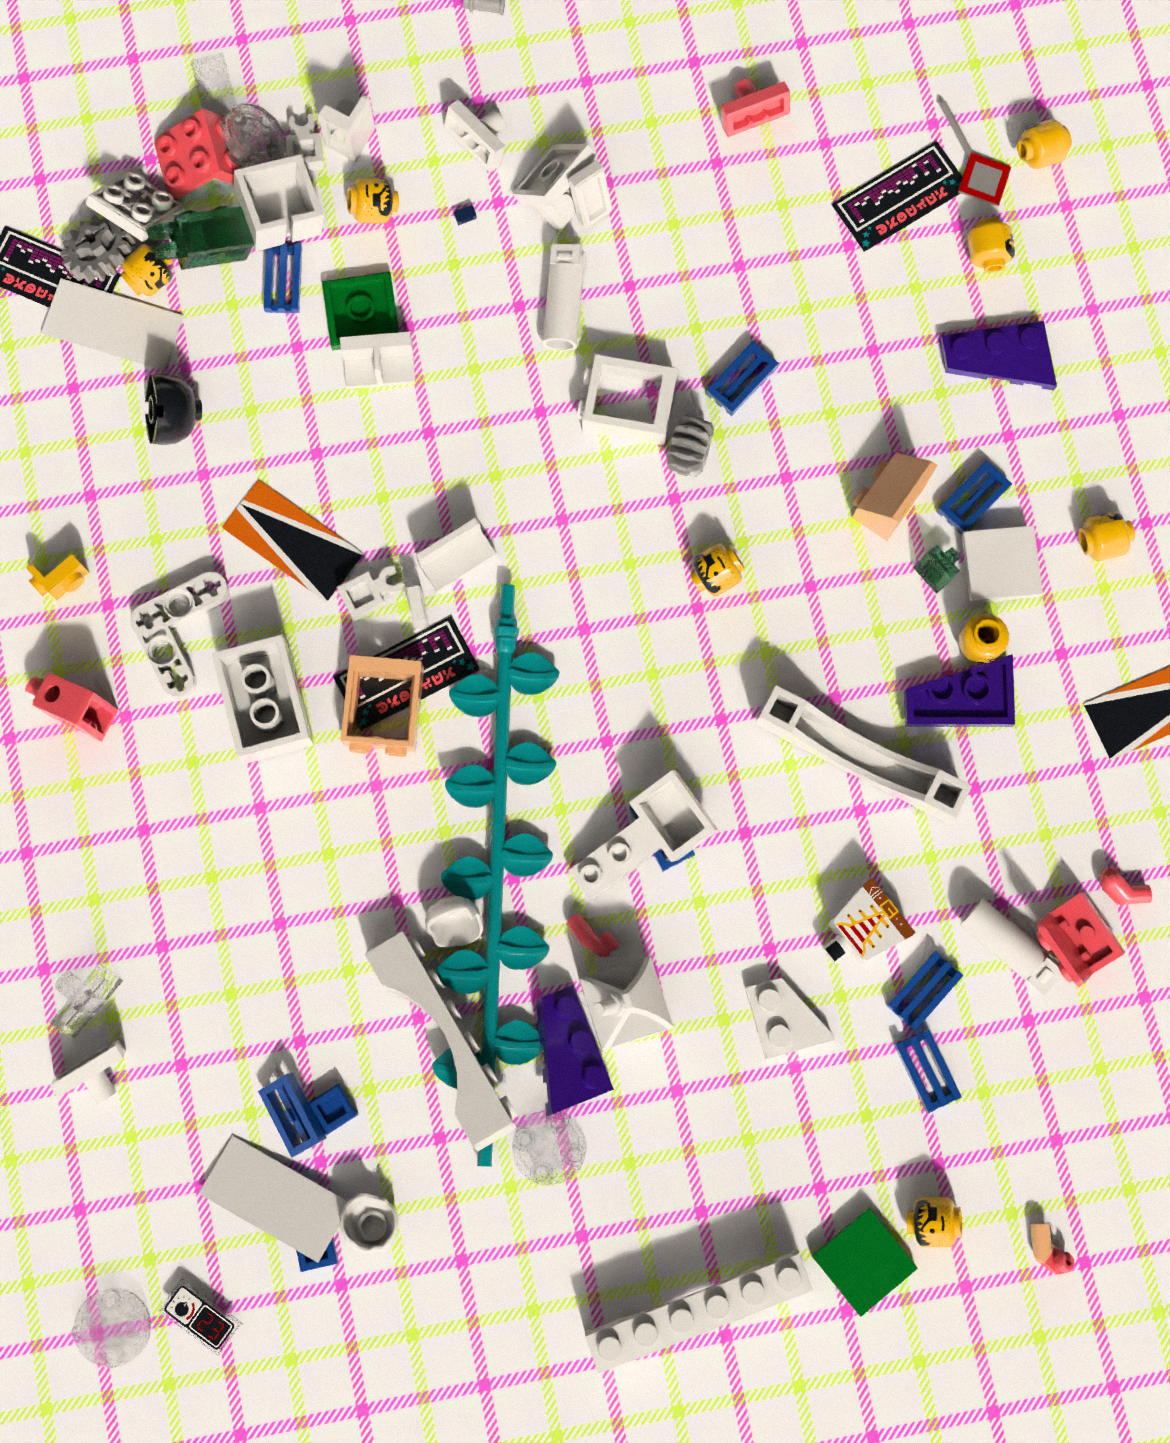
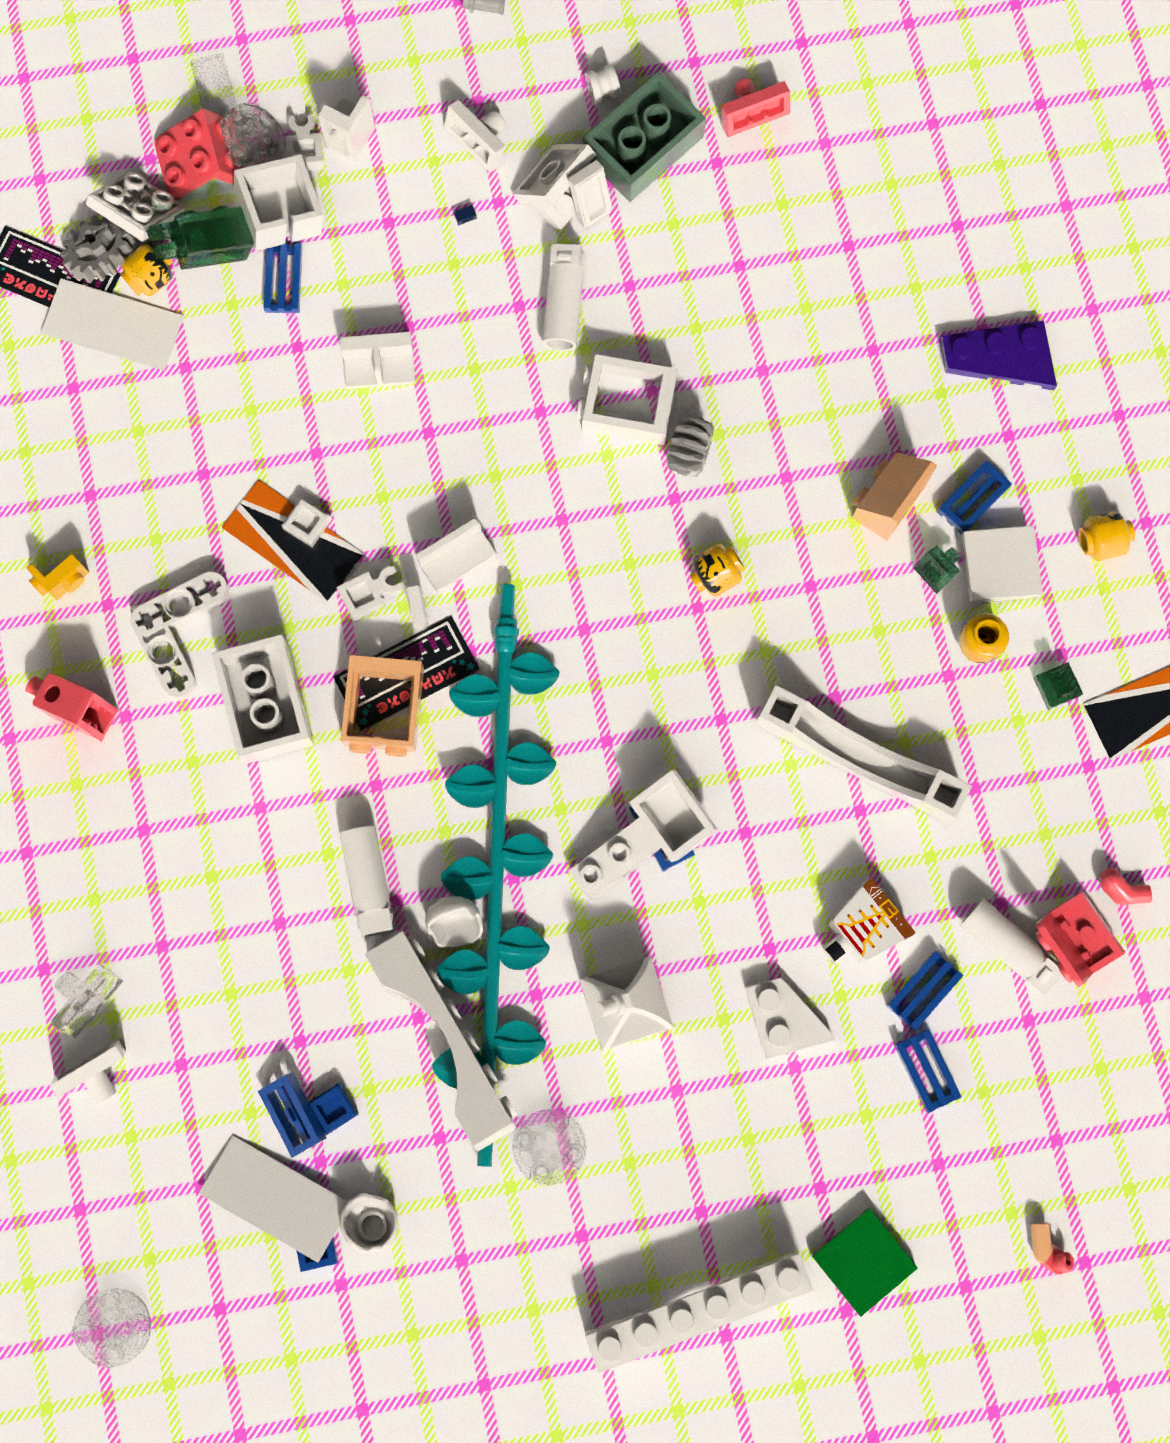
(170, 409): black cylinder -> none
(200, 1317): tile -> none
(306, 522): none -> white tile
(360, 306): green tile -> none
(367, 881): none -> white piece
(372, 200): yellow head -> none
(571, 1057): dark purple wing -> none
(587, 937): coral arm -> none
(603, 85): none -> white wheel
(645, 136): none -> sand green brick
(723, 399): blue tile -> none
(899, 196): black sticker -> none
(935, 1222): yellow head -> none
(966, 699): dark purple wing -> none
(982, 176): piece -> none
(991, 244): yellow head -> none
(1044, 144): yellow head -> none
(1058, 686): none -> clear green tile

